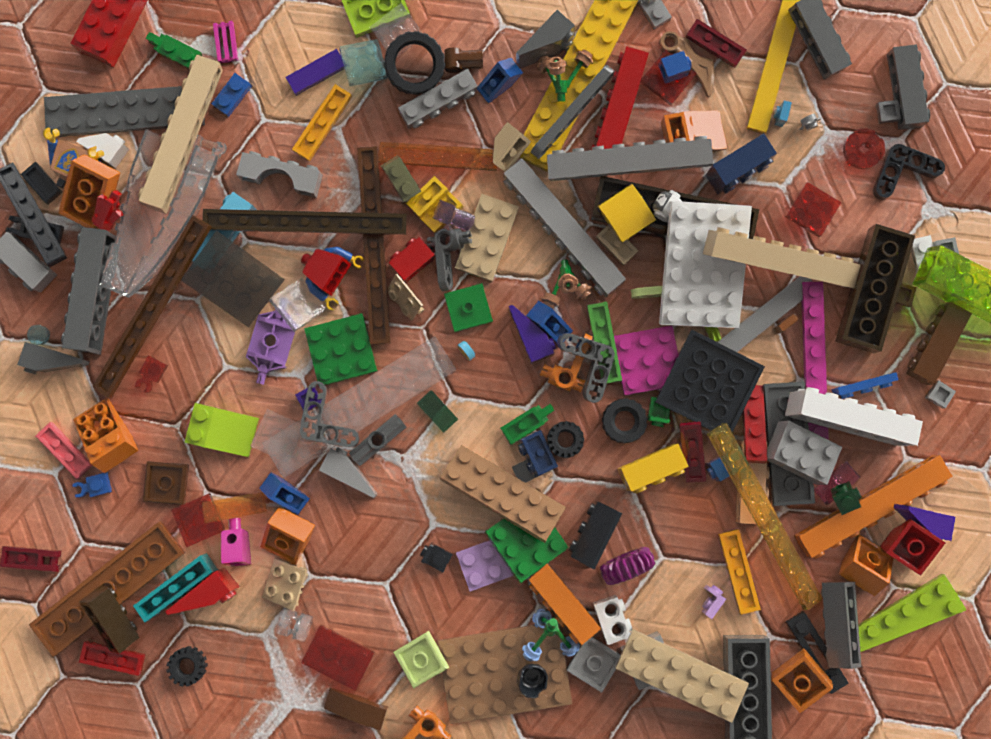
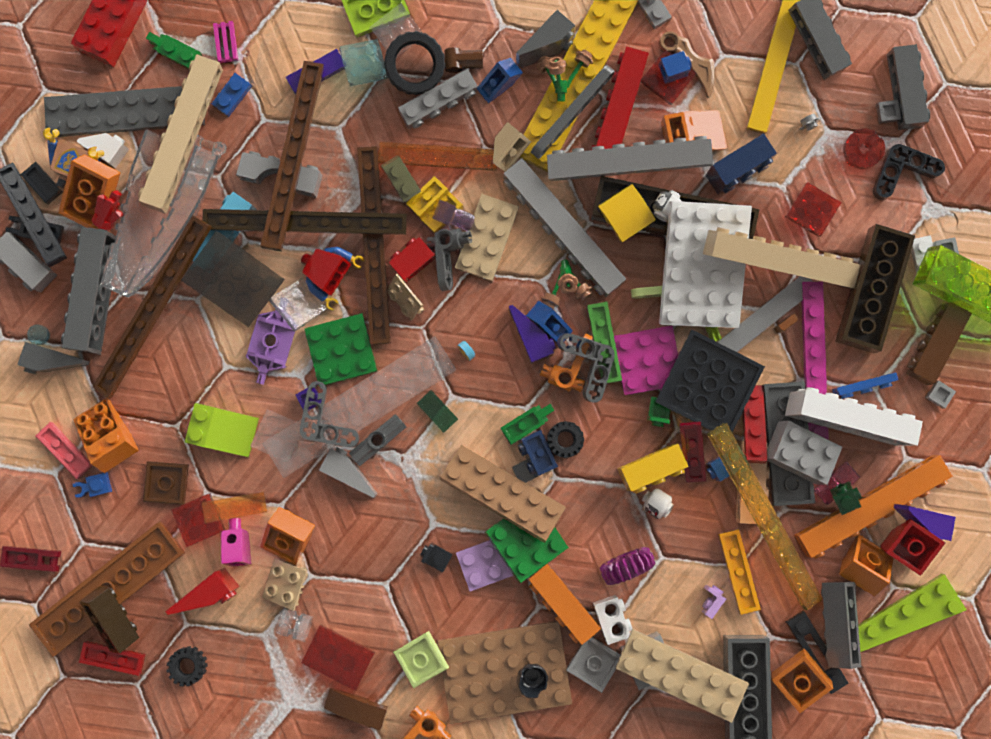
(152, 371): clear red plate -> none
(175, 587): teal brick -> none
(284, 493): blue slope -> none
(292, 156): none -> reddish brown plate
(322, 122): light orange plate -> none
(468, 307): green plate -> none
(532, 650): light blue plant -> none
(594, 534): black slope -> none
(620, 250): tan plate -> none
(639, 425): black tyre -> none
(657, 503): none -> white head
(715, 43): dark red plate -> none
(781, 113): dark azure plate -> none
(906, 295): reddish brown plate -> none

